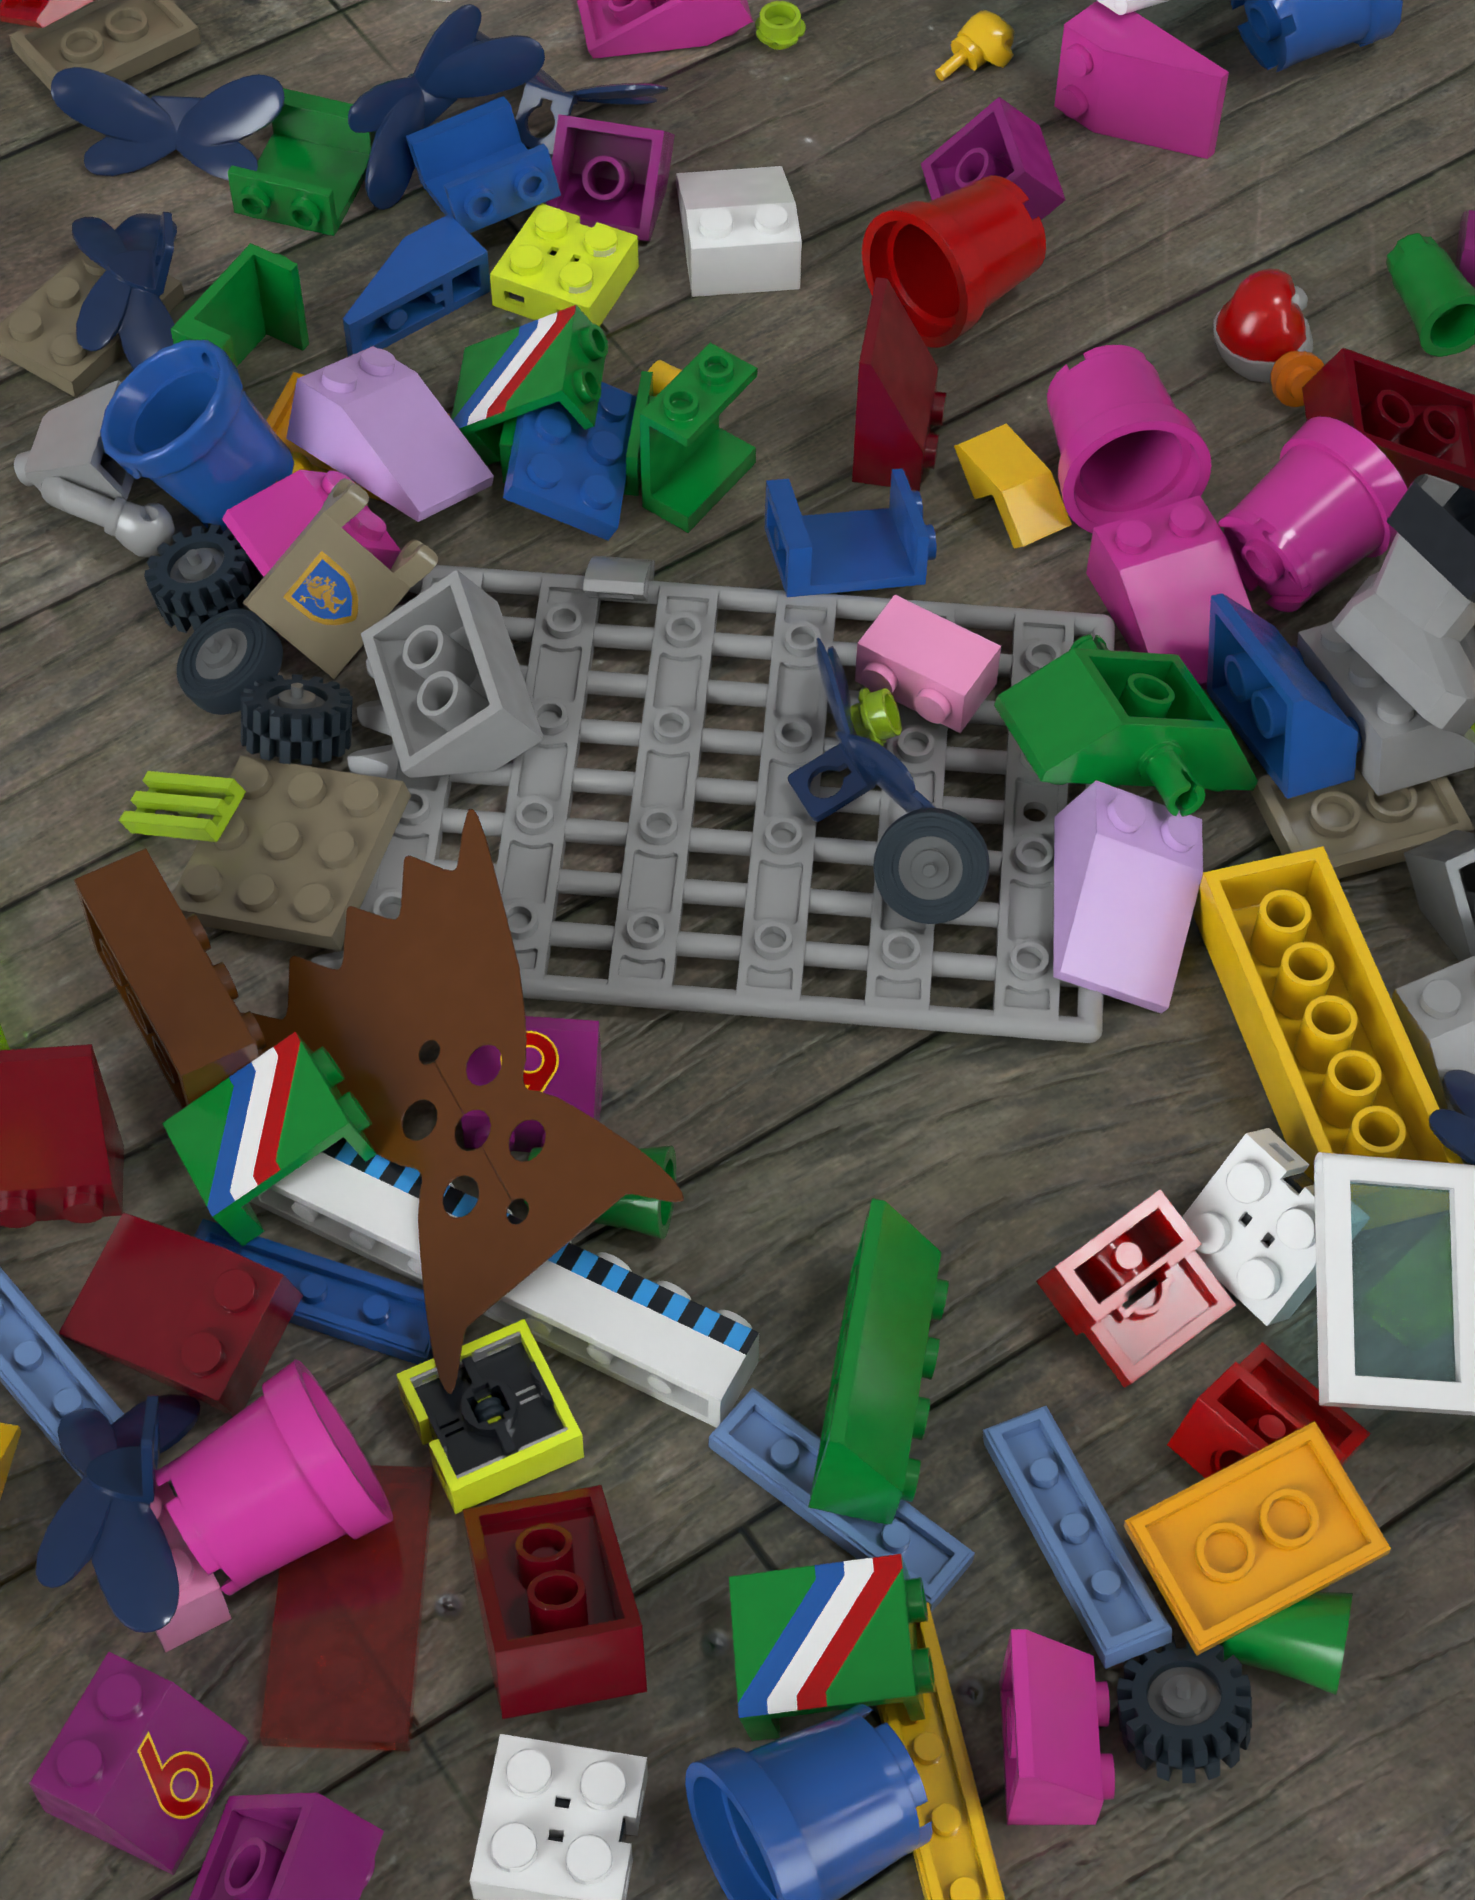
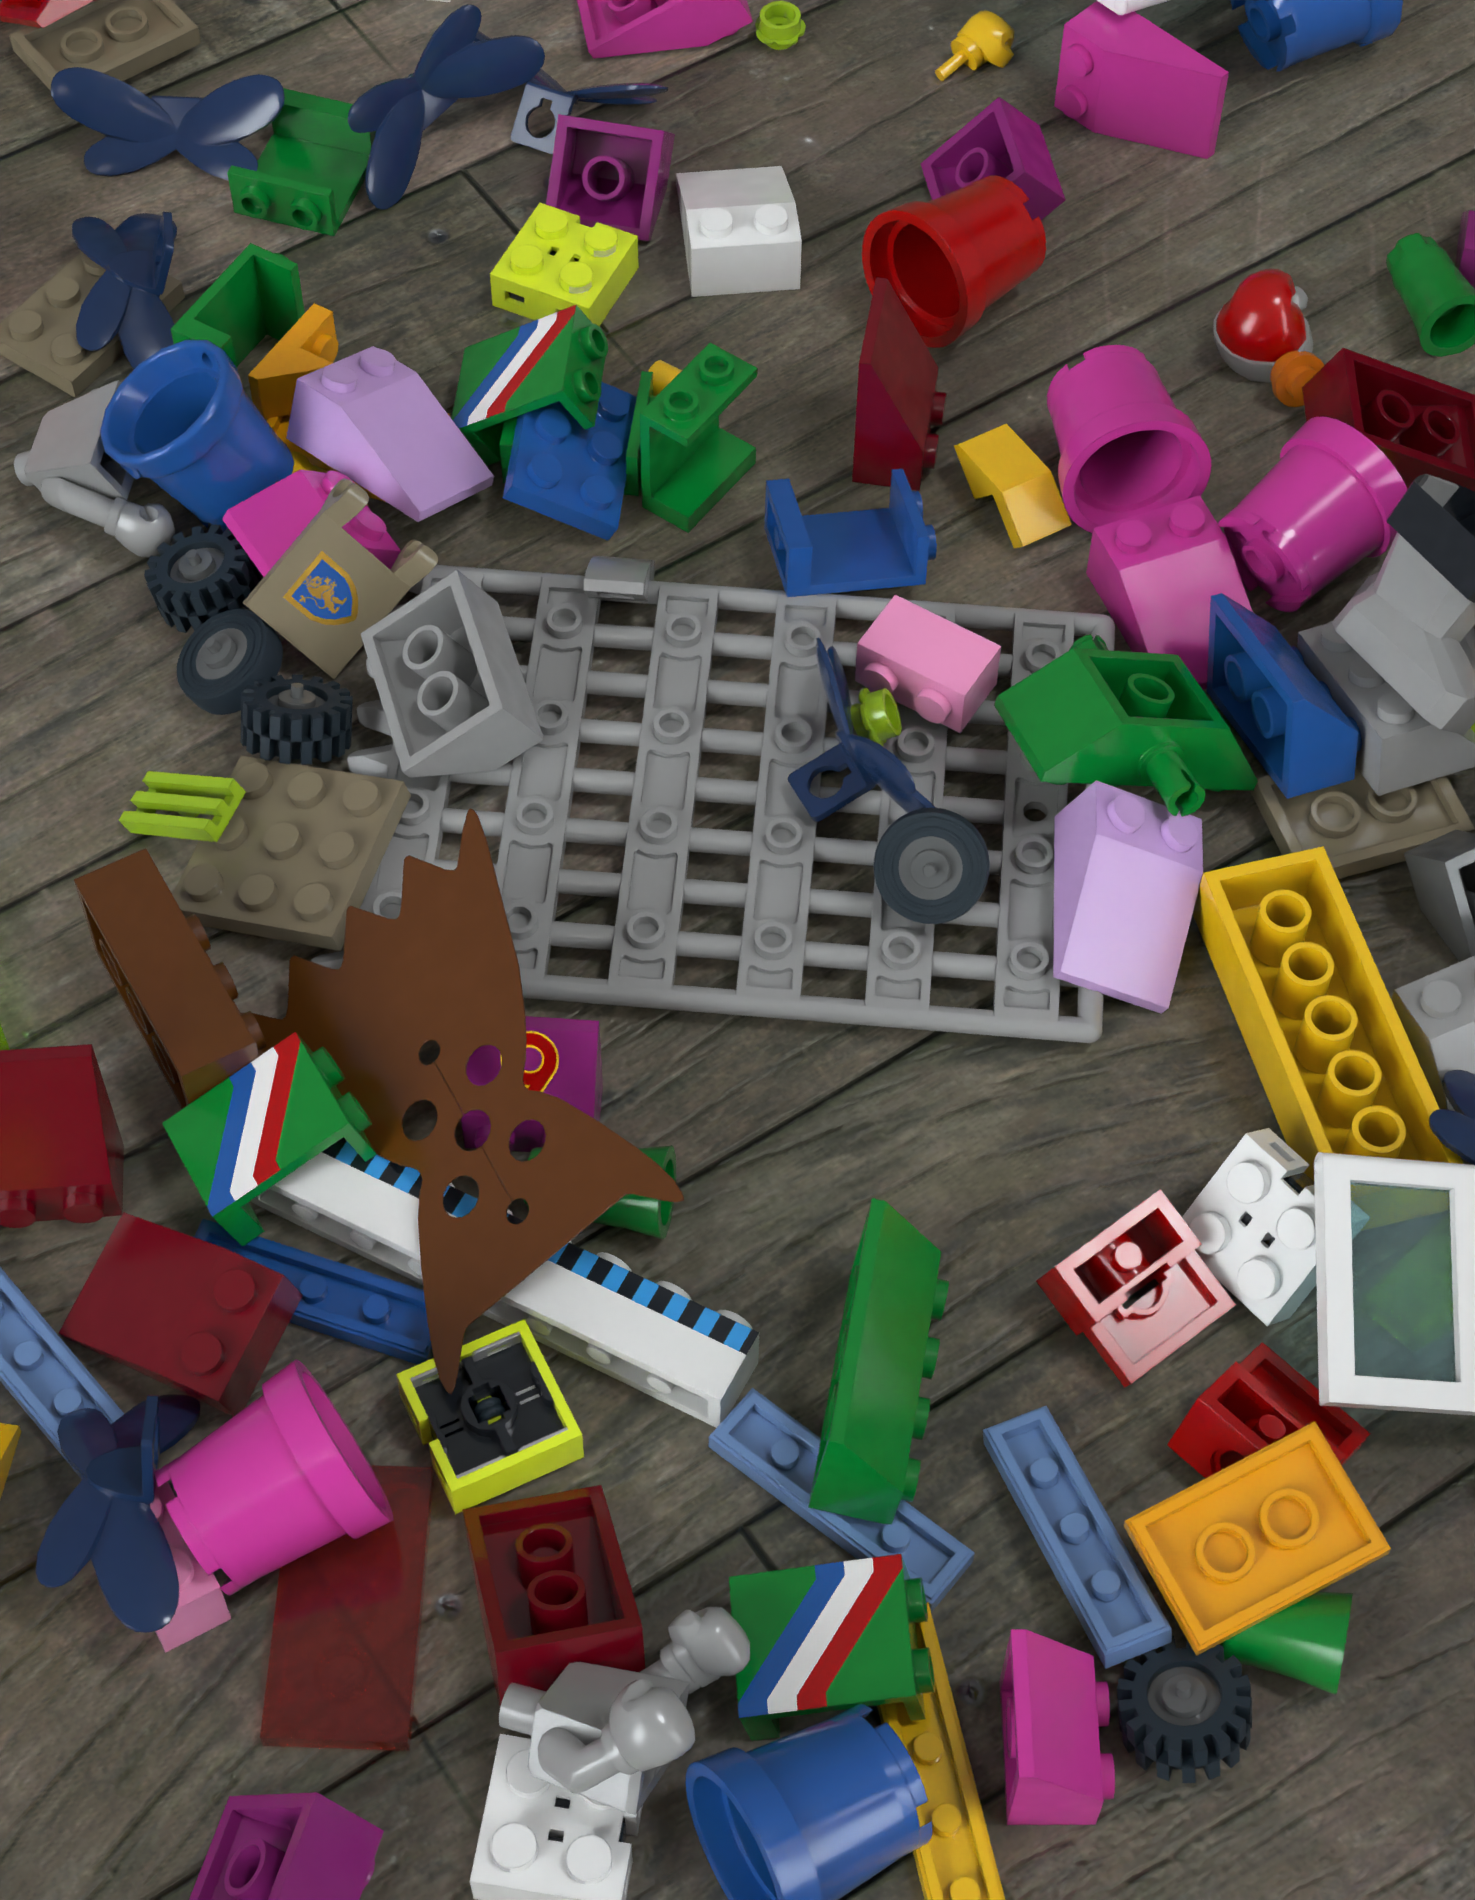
(138, 1764): magenta slope -> none
(300, 351): none -> light orange slope
(418, 284): blue slope -> none
(481, 167): blue panel -> none
(620, 1729): none -> light grey torso

